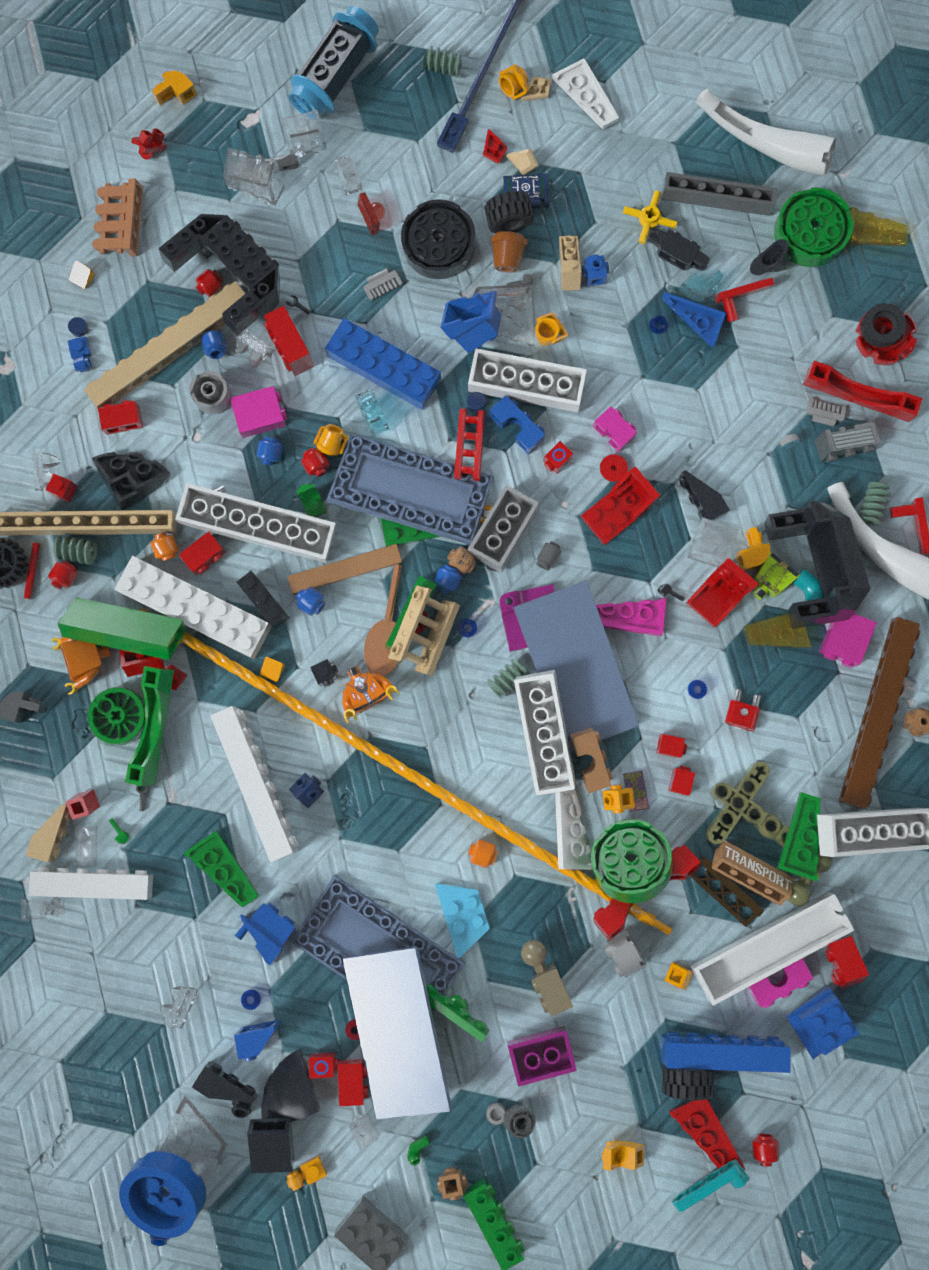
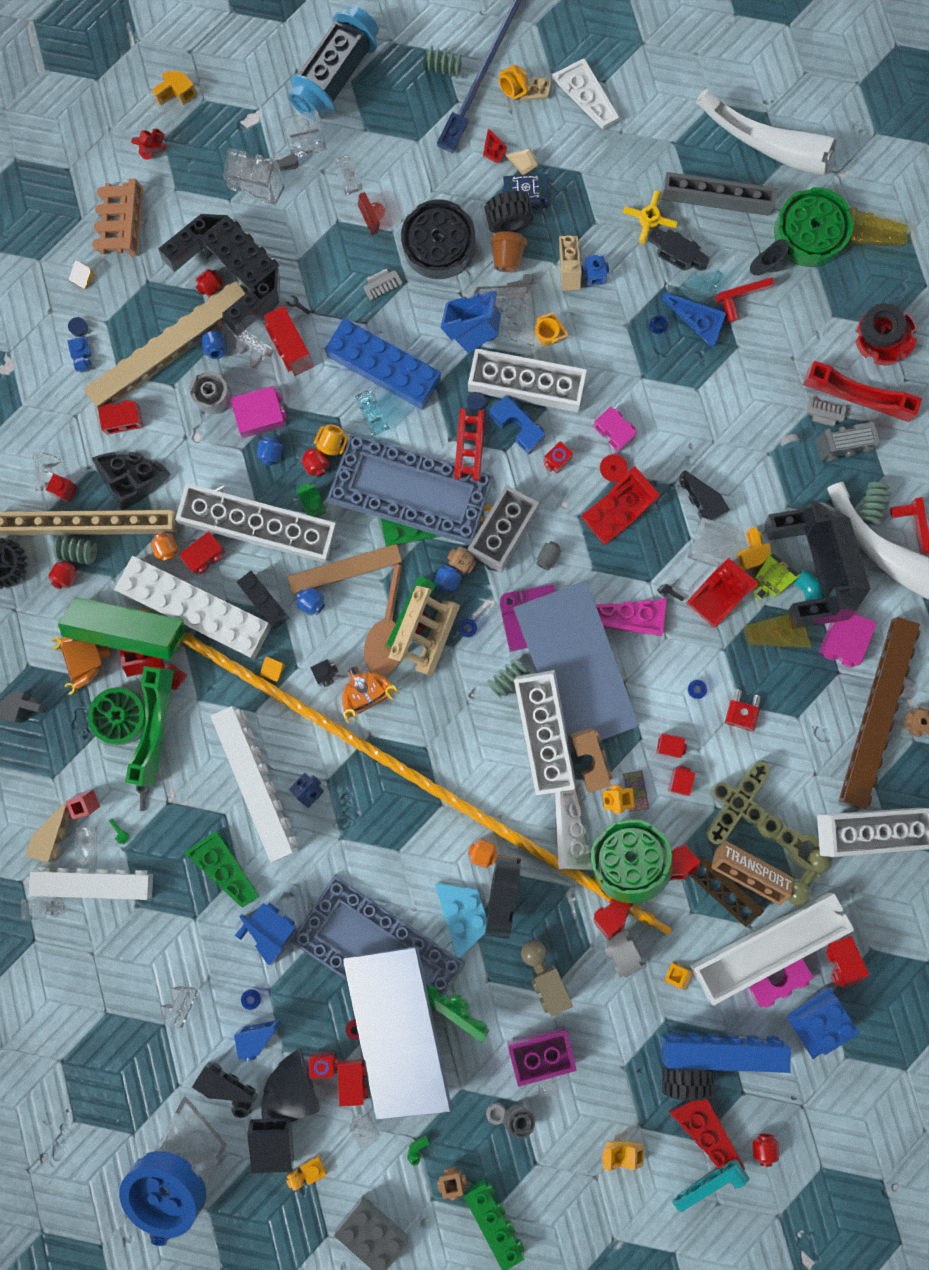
(31, 571): red bar -> none
(502, 896): none -> black brick
(802, 840): green wing -> none

